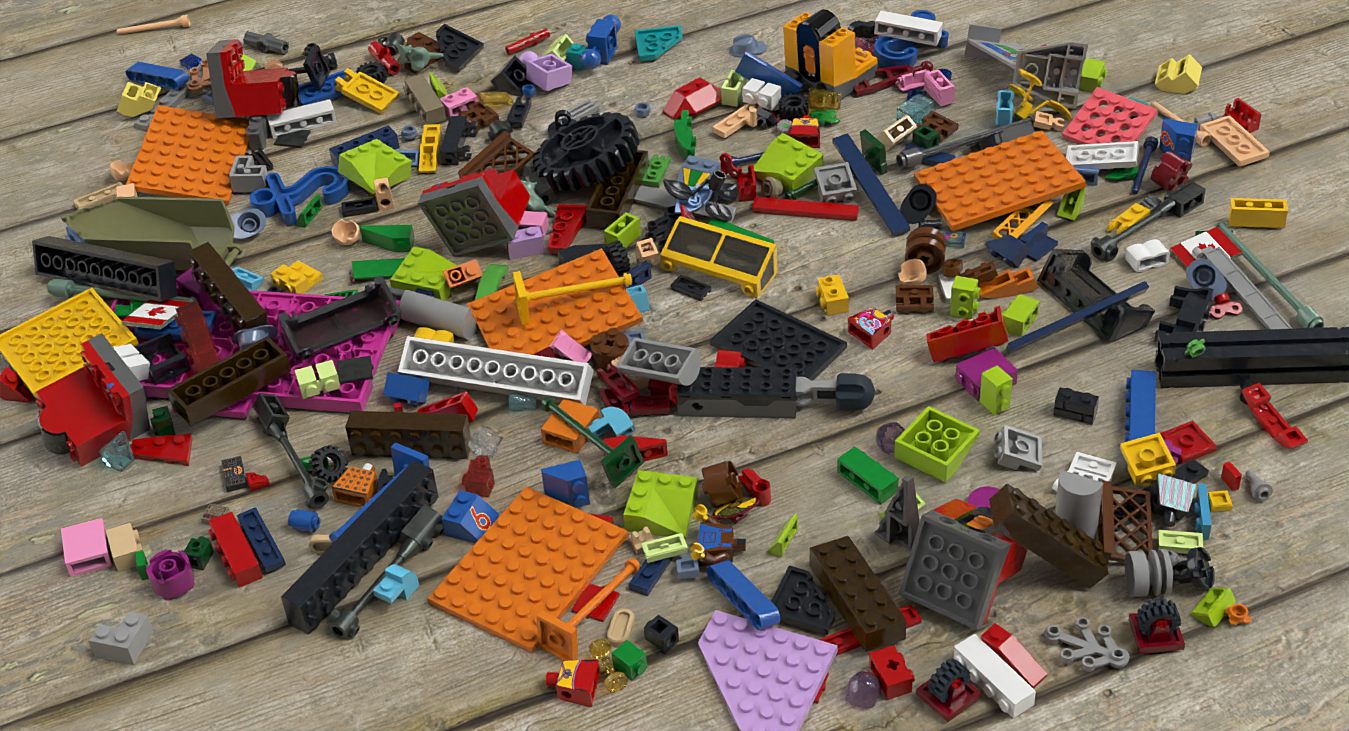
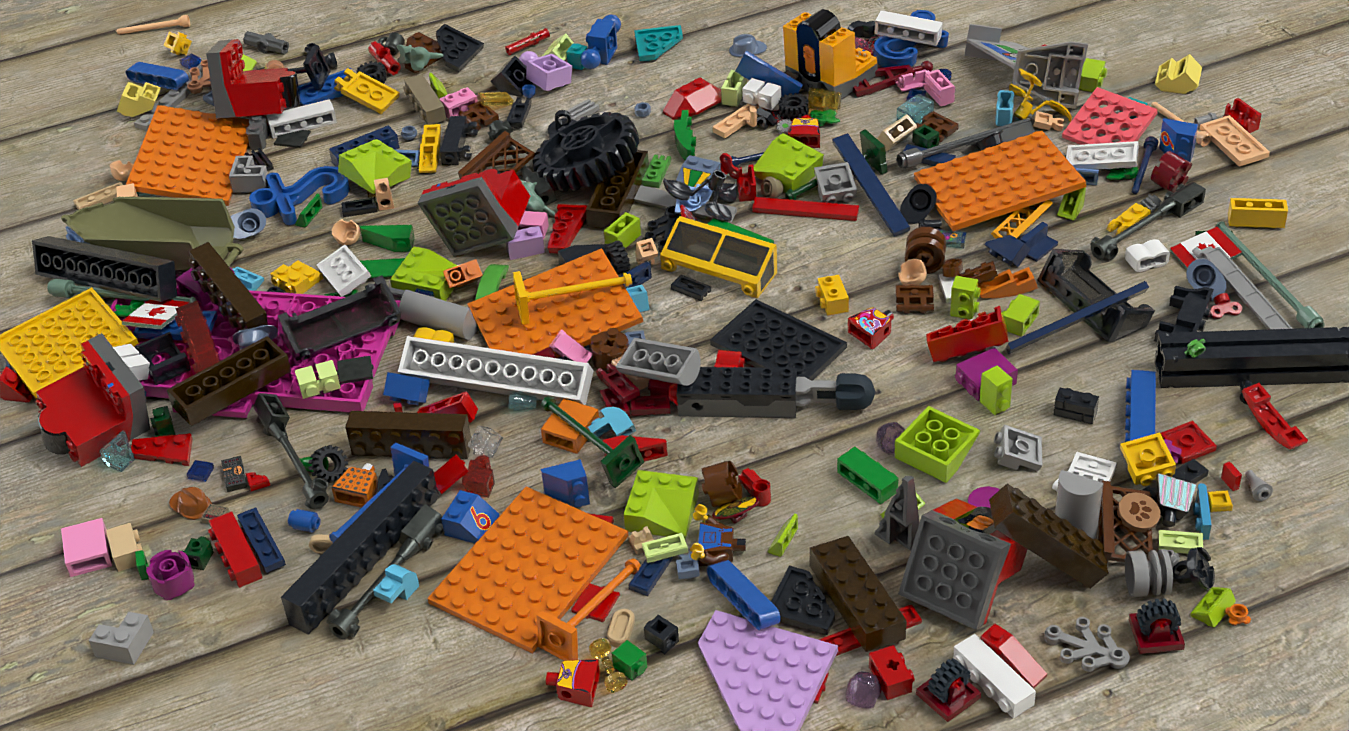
(177, 43): none -> yellow brick
(190, 502): none -> dark orange piece
(200, 470): none -> clear blue tile
(343, 270): none -> white plate
(450, 473): none -> red piece
(1138, 512): none -> medium nougat tile

